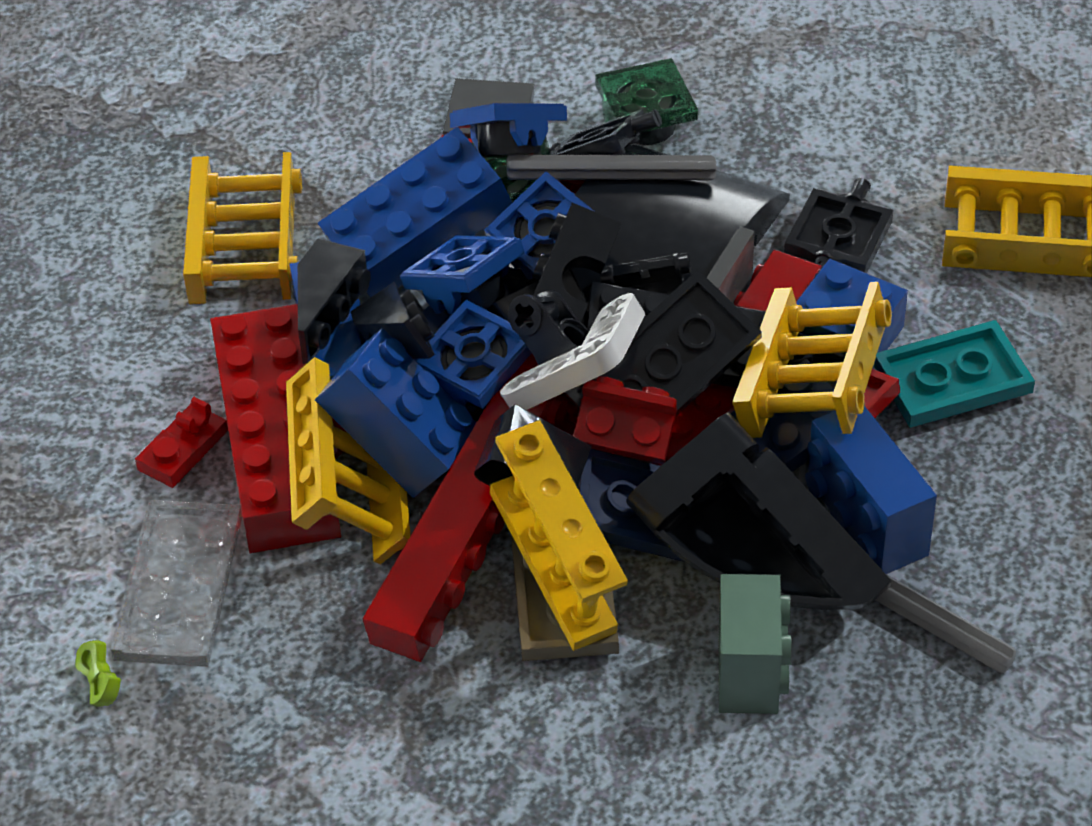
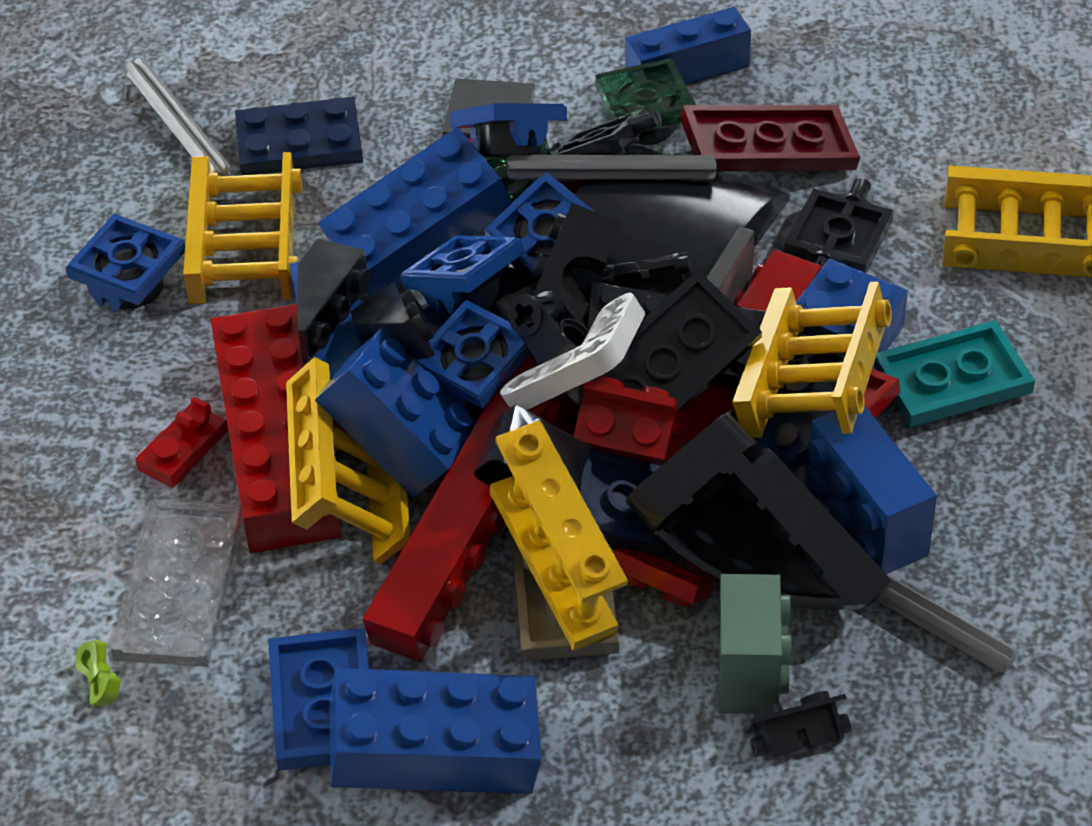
(127, 263): none -> blue piece
(175, 115): none -> light grey axle
(301, 691): none -> blue plate
(313, 132): none -> dark blue plate
(434, 731): none -> blue brick
(677, 583): none -> red plate
(698, 46): none -> blue brick
(771, 137): none -> dark red plate
(778, 727): none -> black hinge

